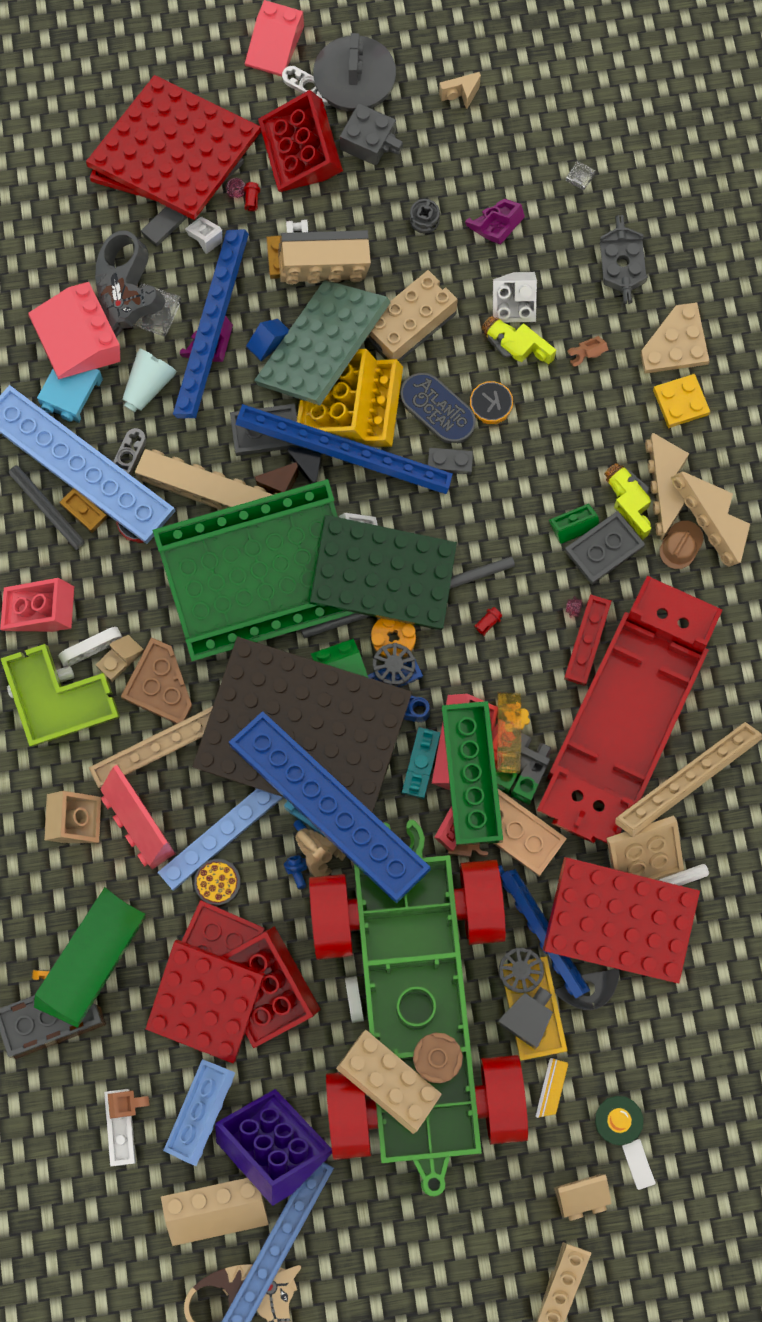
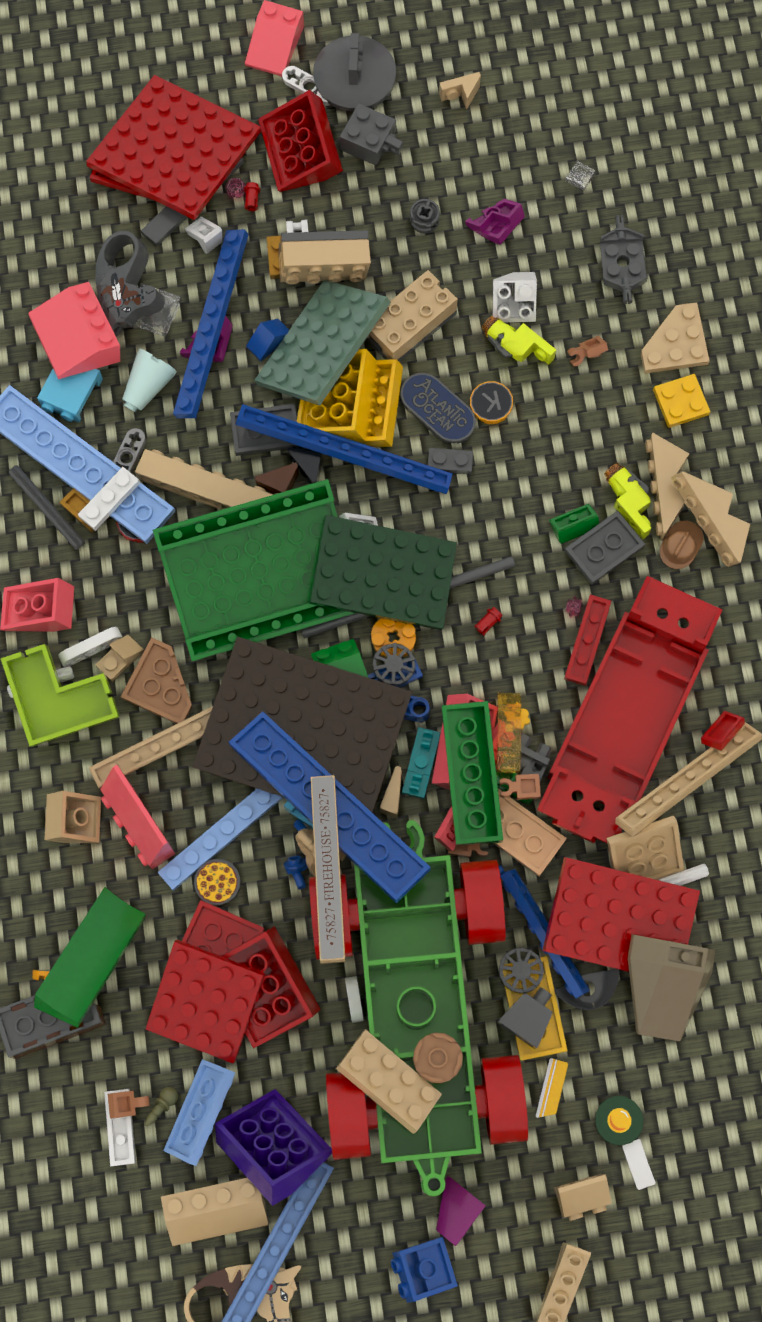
(109, 498): none -> white plate
(167, 1097): none -> olive bar
(327, 870): none -> light grey tile
(390, 802): none -> tan slope
(423, 1270): none -> blue plate
(457, 1211): none -> magenta slope
(525, 787): none -> nougat plate
(666, 984): none -> dark tan wedge
(722, 730): none -> red tile

